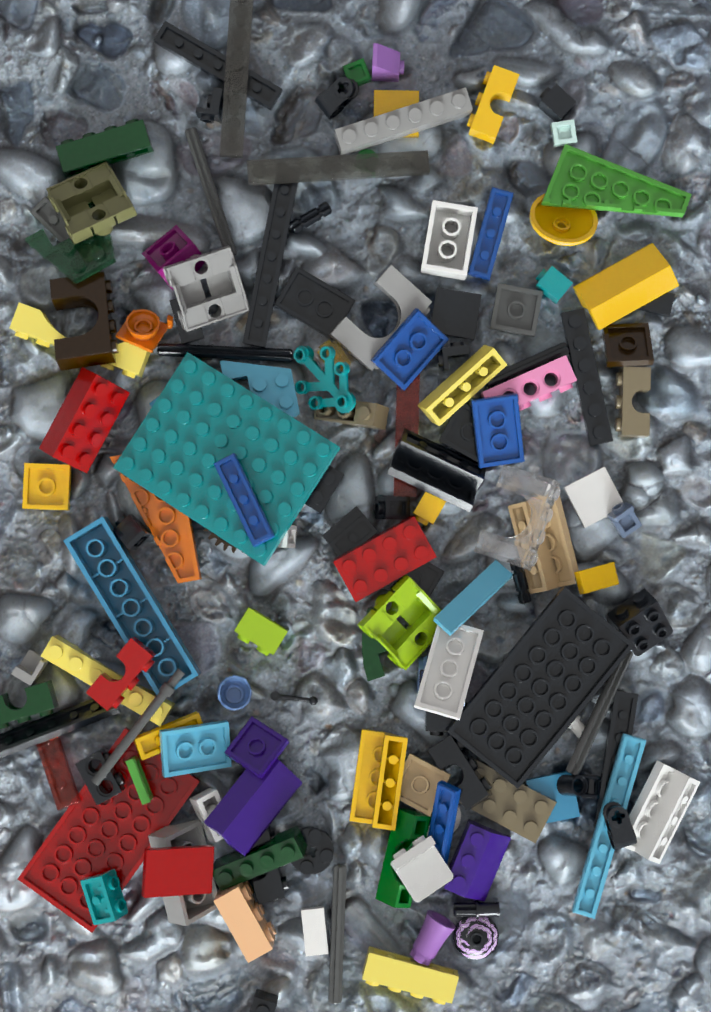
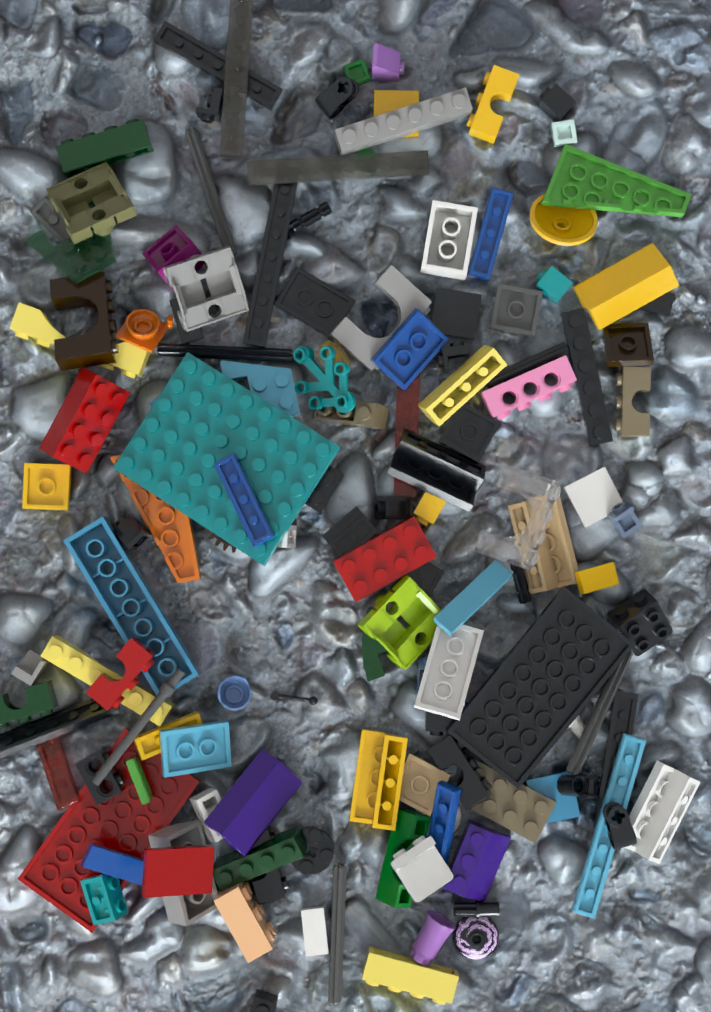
(113, 863): none -> blue tile
(256, 747): dark purple tile -> none
(260, 631): lime brick -> none
(497, 430): blue tile -> none

